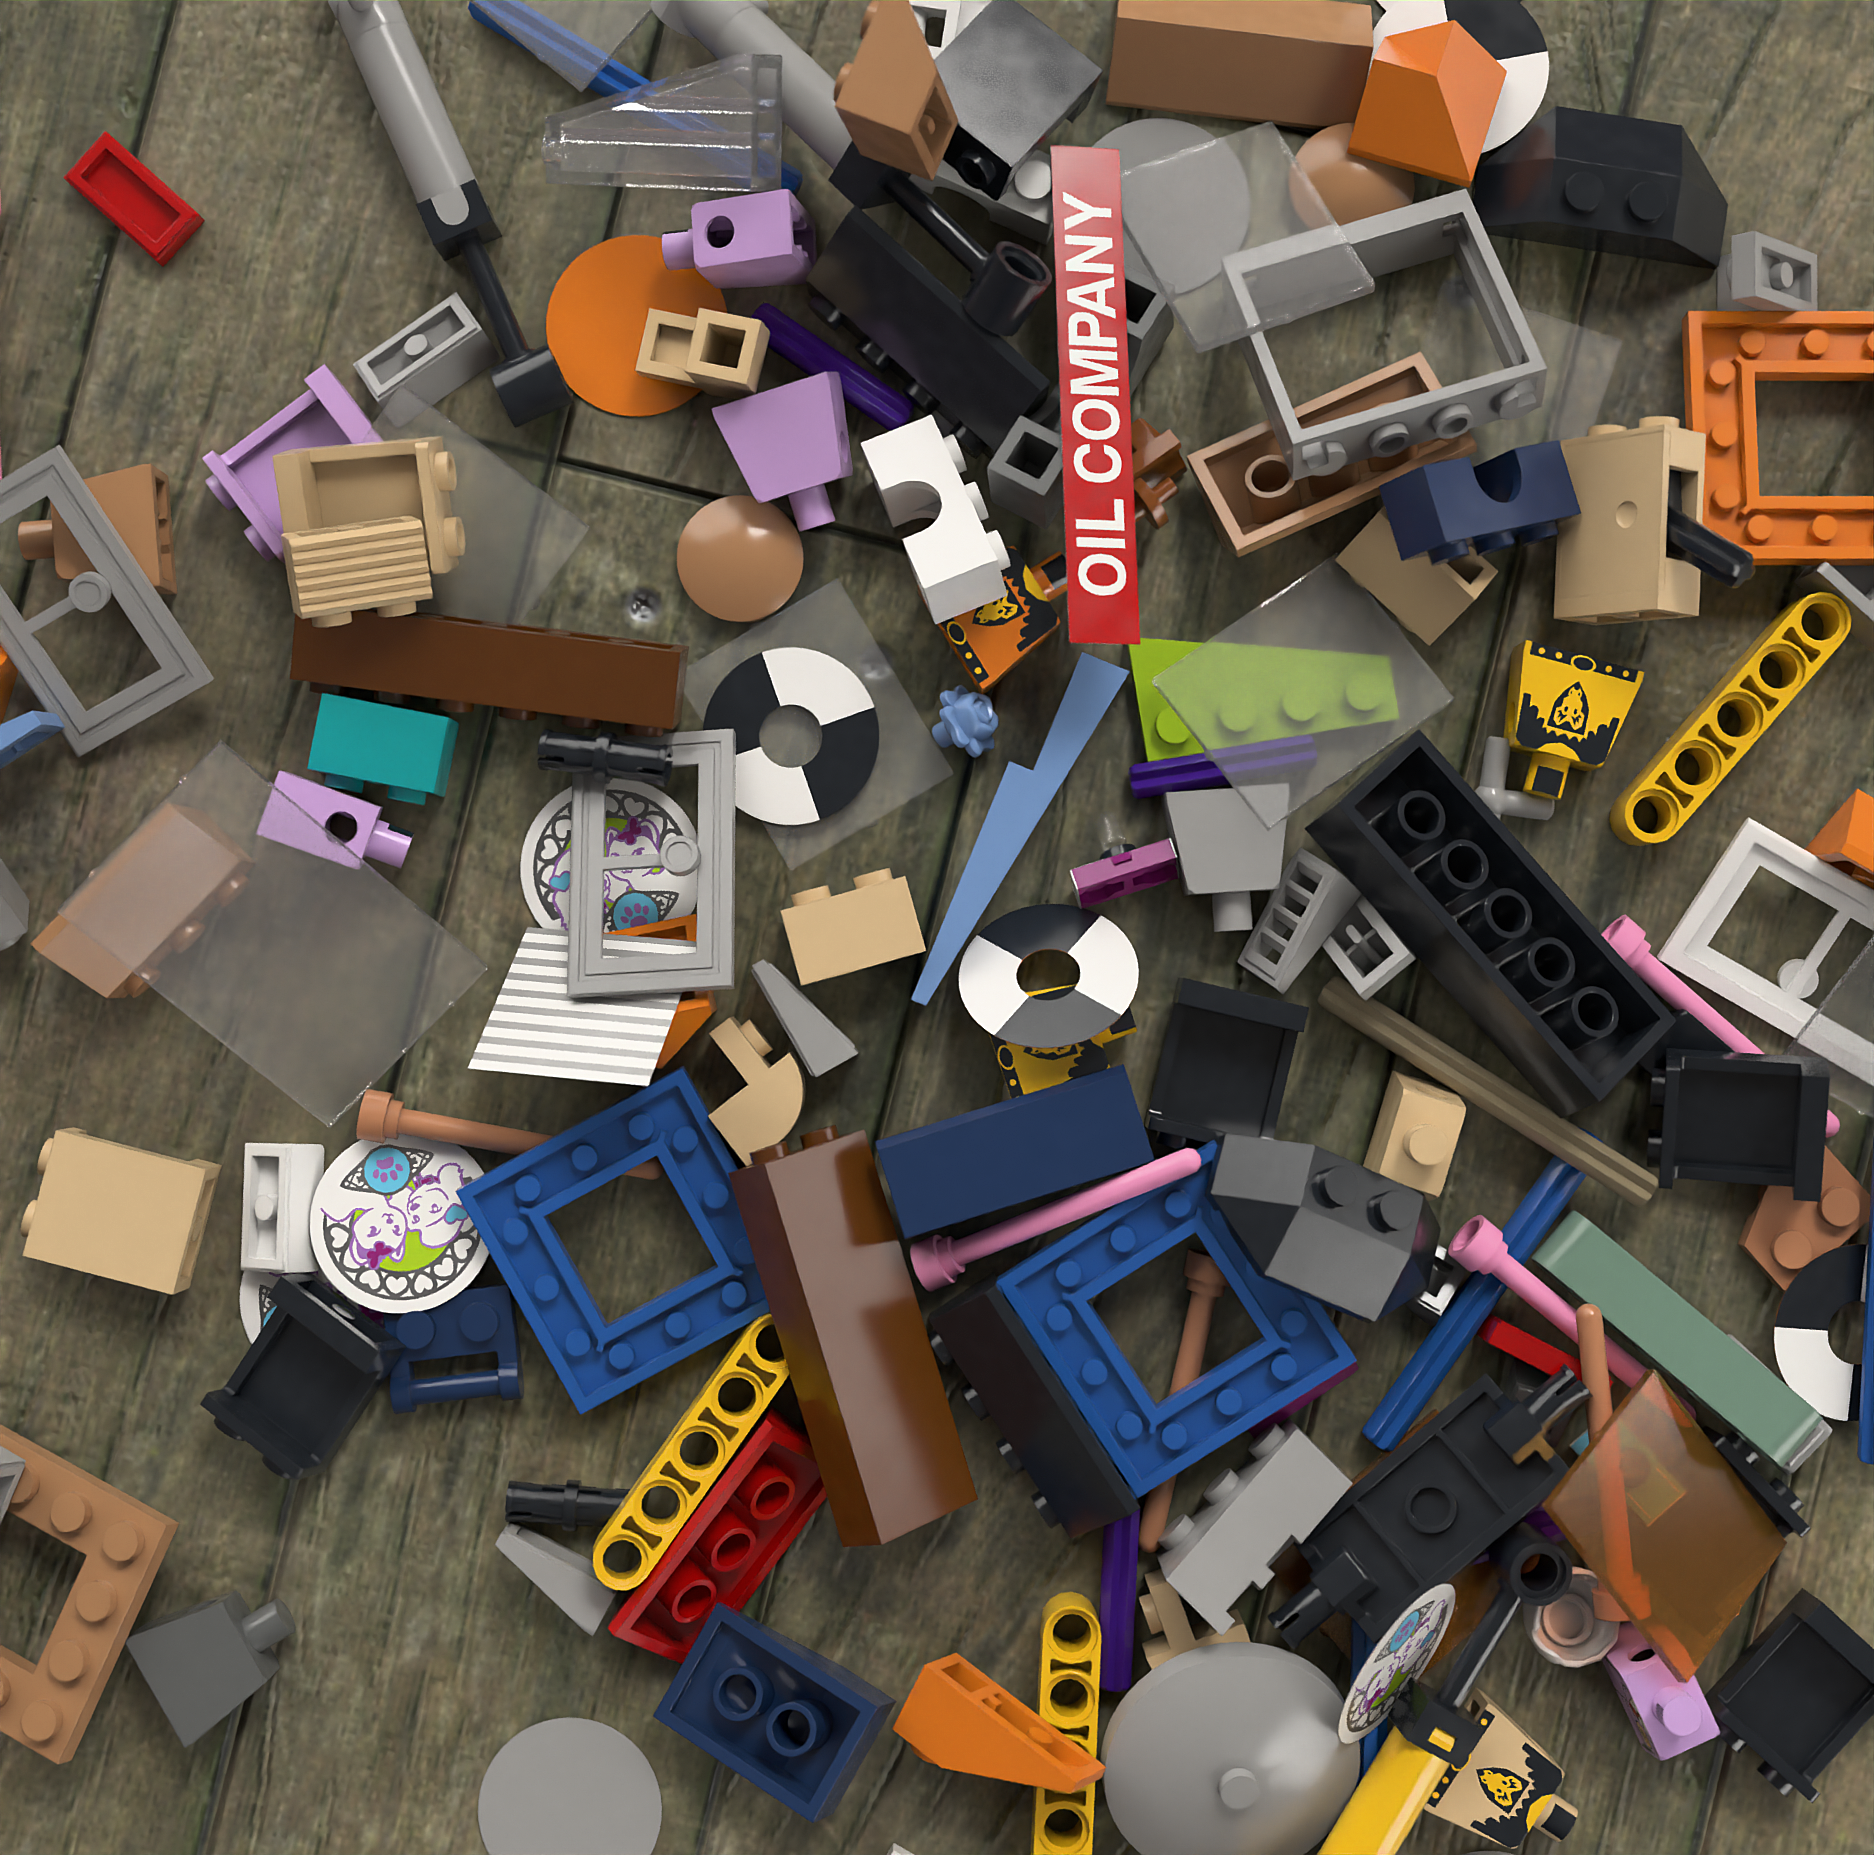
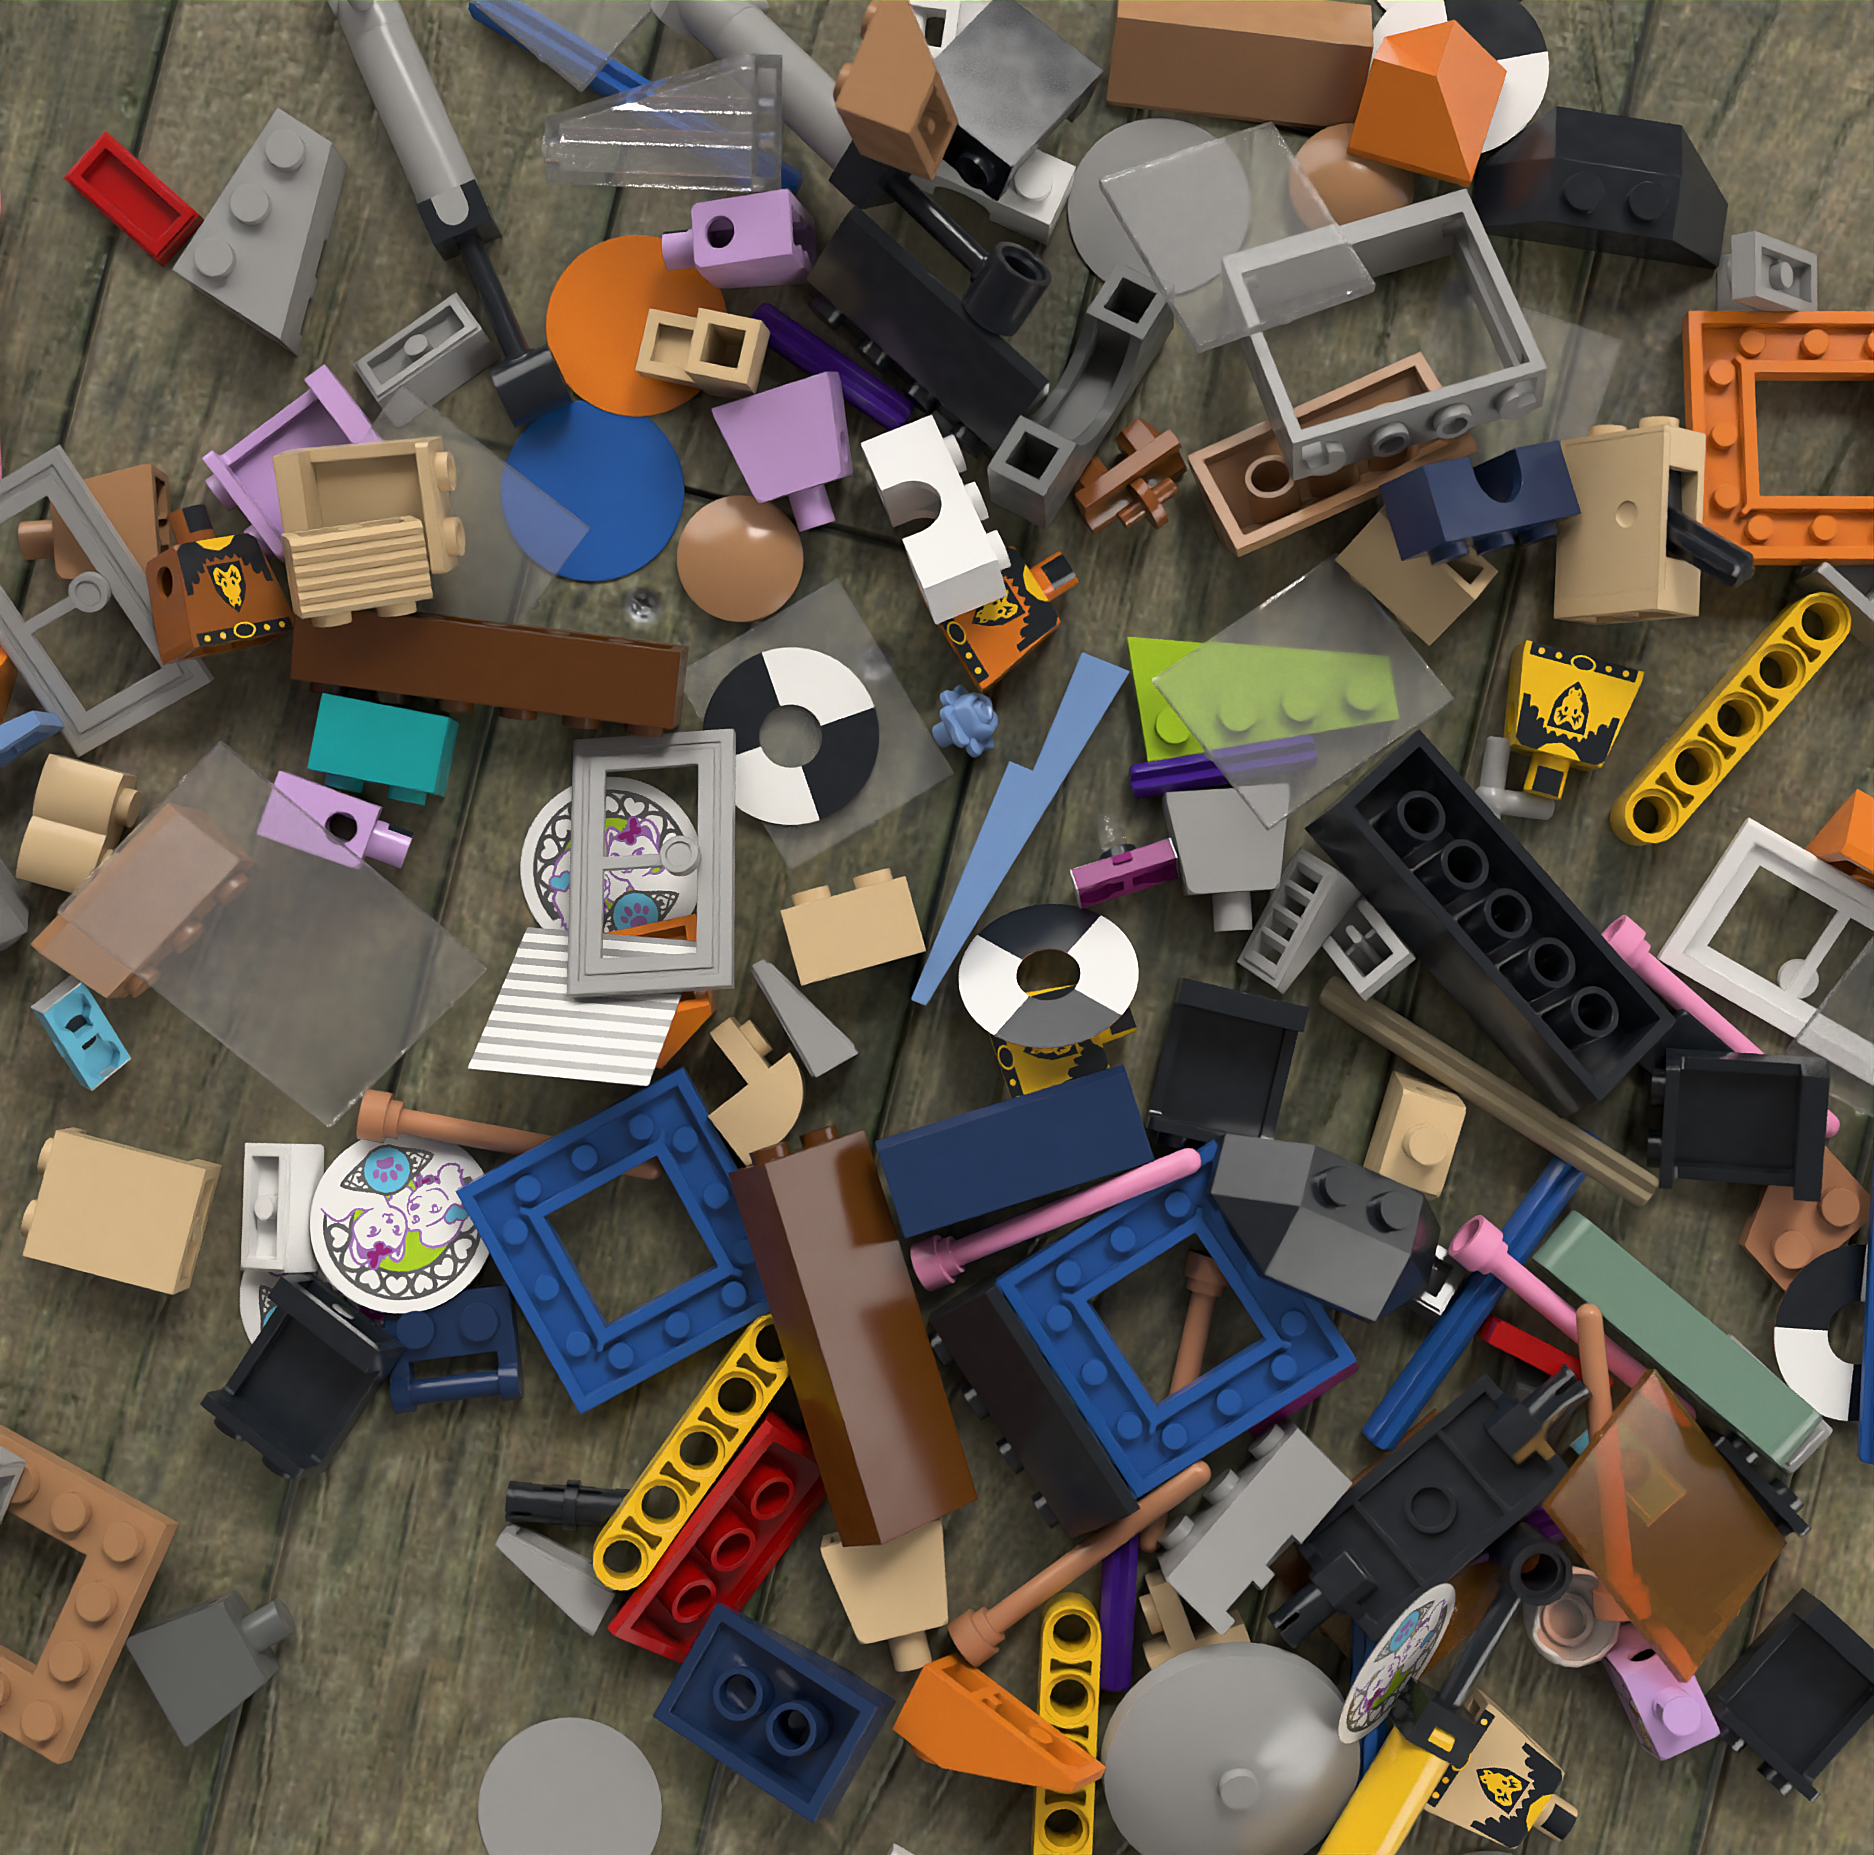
(75, 821): none -> tan brick
(81, 1032): none -> medium azure piece
(213, 592): none -> dark orange torso
(268, 231): none -> light grey wedge
(605, 757): black pin -> none
(612, 476): none -> blue sticker
(893, 1590): none -> tan torso
(981, 1631): none -> nougat piece
(1094, 396): sticker -> none

